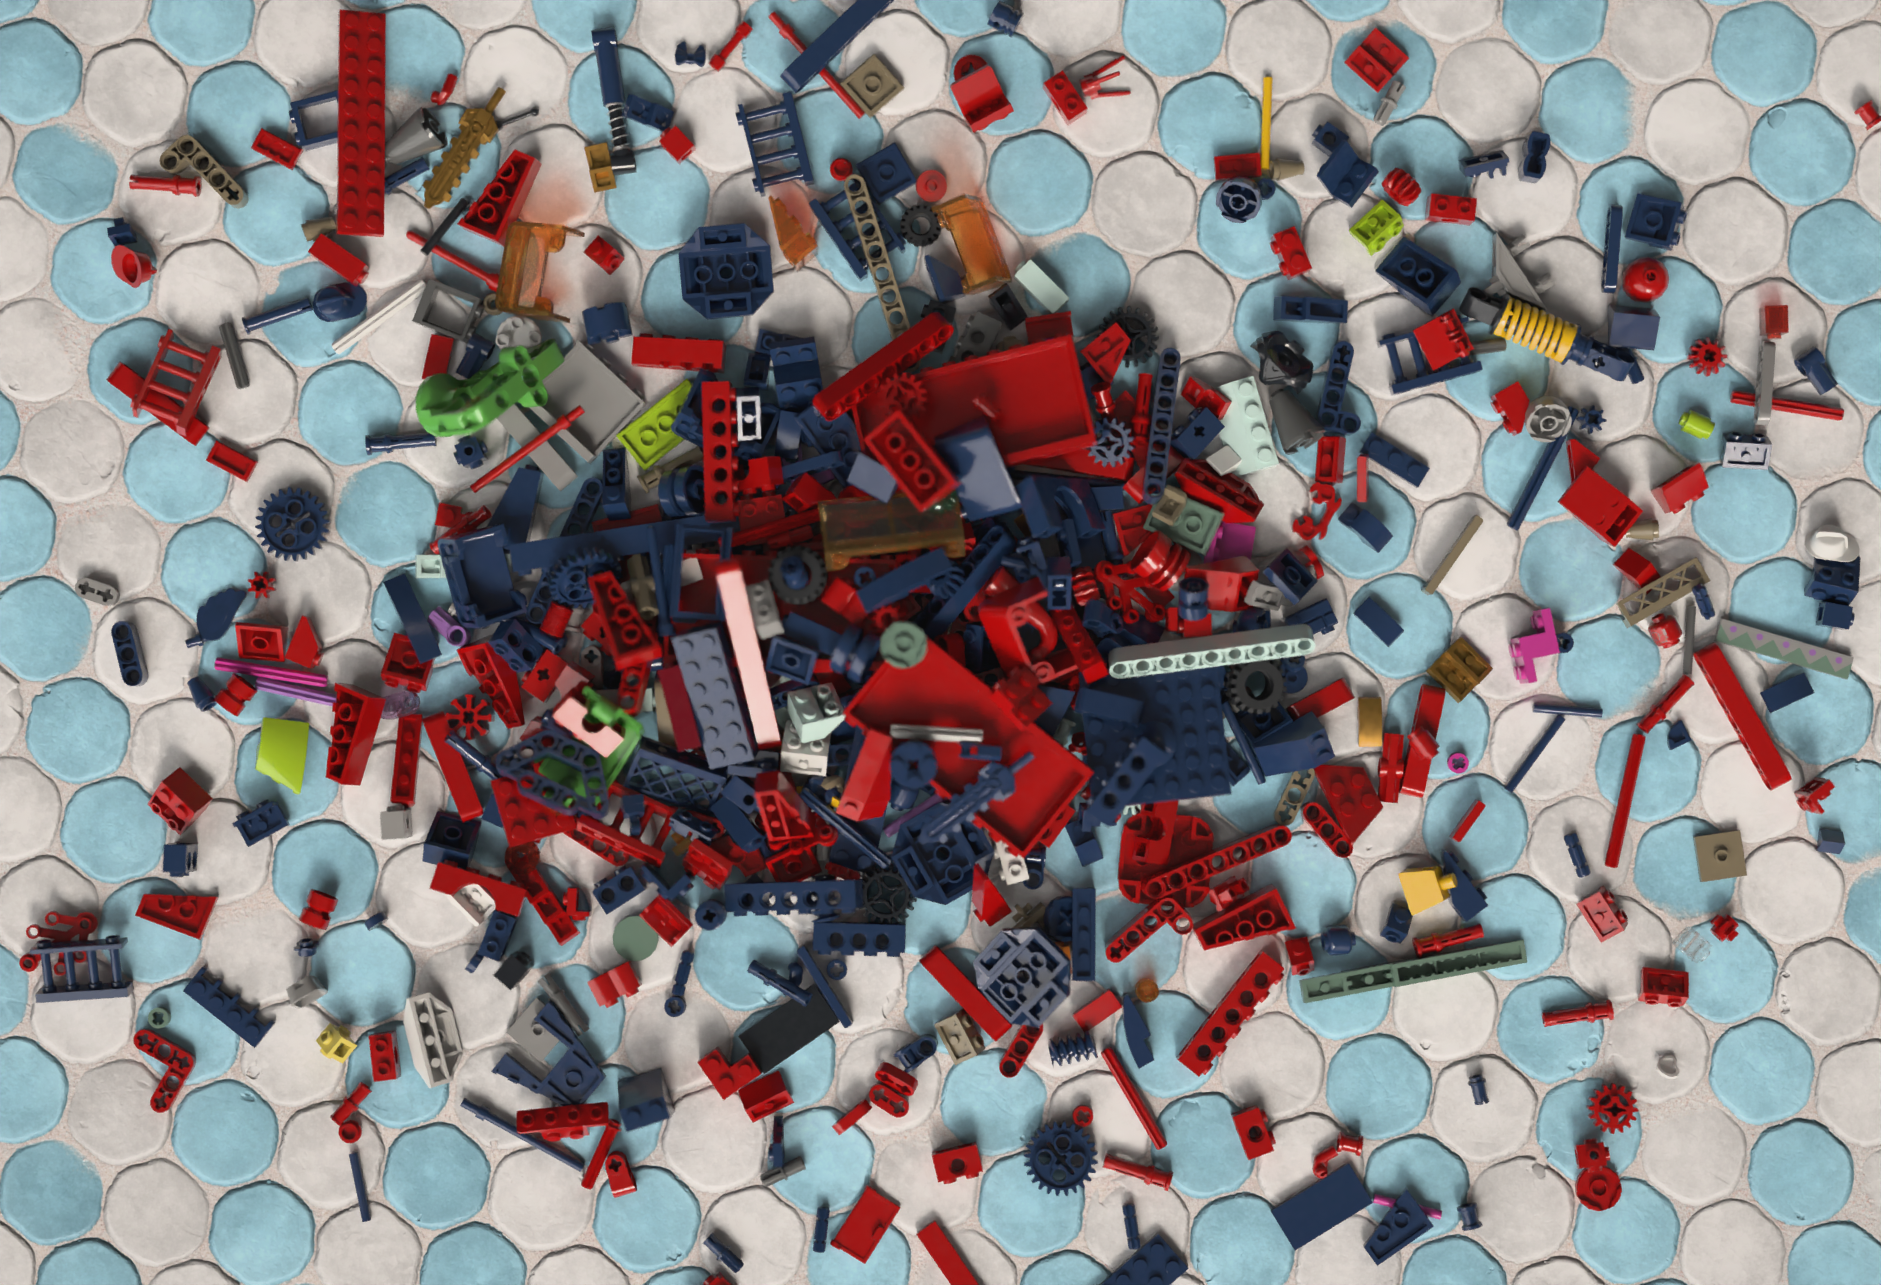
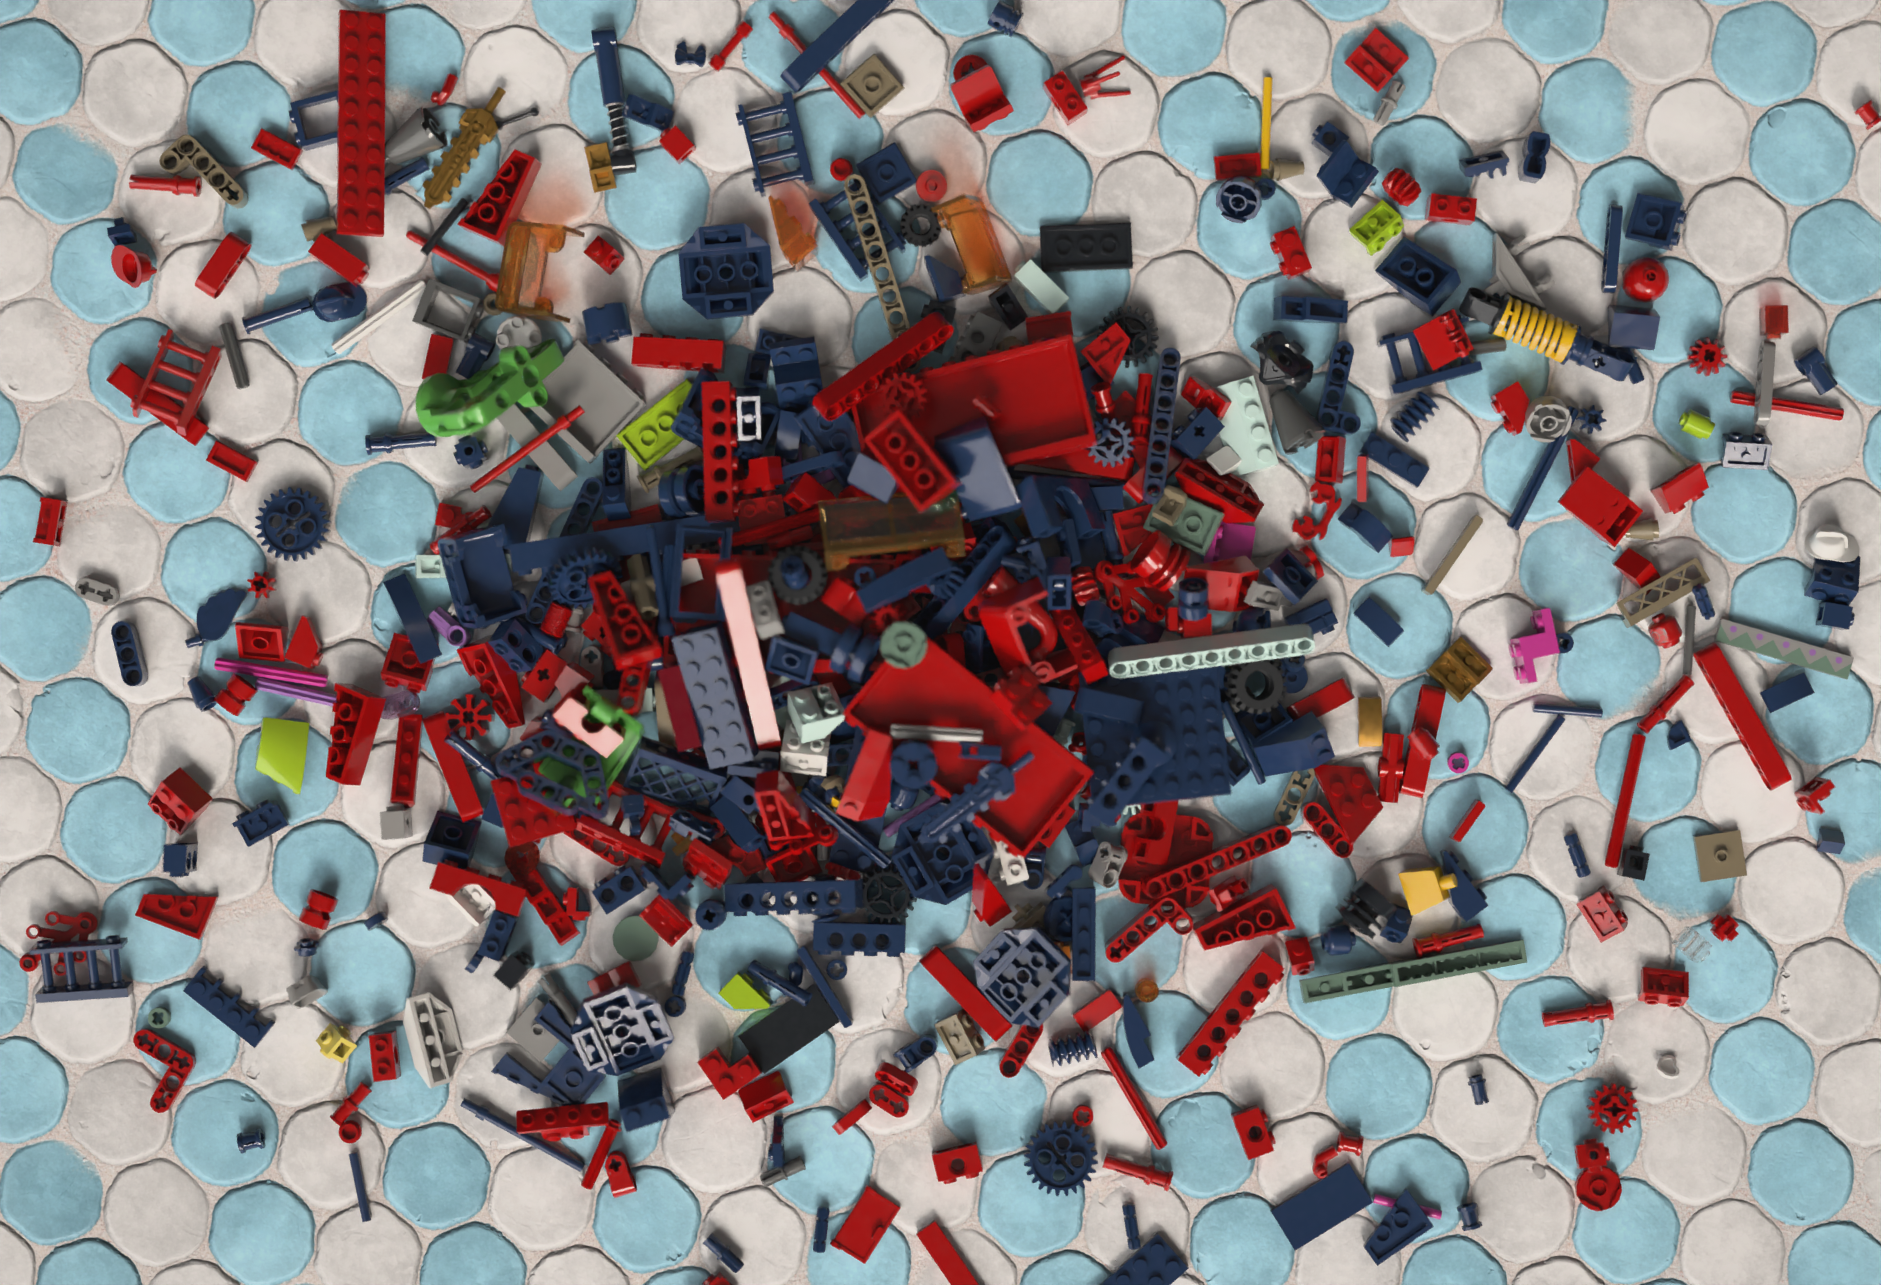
(50, 521): none -> red hinge
(223, 265): none -> red beam
(251, 1140): none -> dark blue bush
(616, 1049): none -> dark blue piece
(743, 995): none -> lime slope
(1058, 886): none -> dark blue plate
(1086, 247): none -> black tile
(1106, 865): none -> light grey piece
(1366, 908): none -> black wheel
(1401, 546): none -> slope
(1413, 415): none -> dark blue piece
(1637, 871): none -> black brick

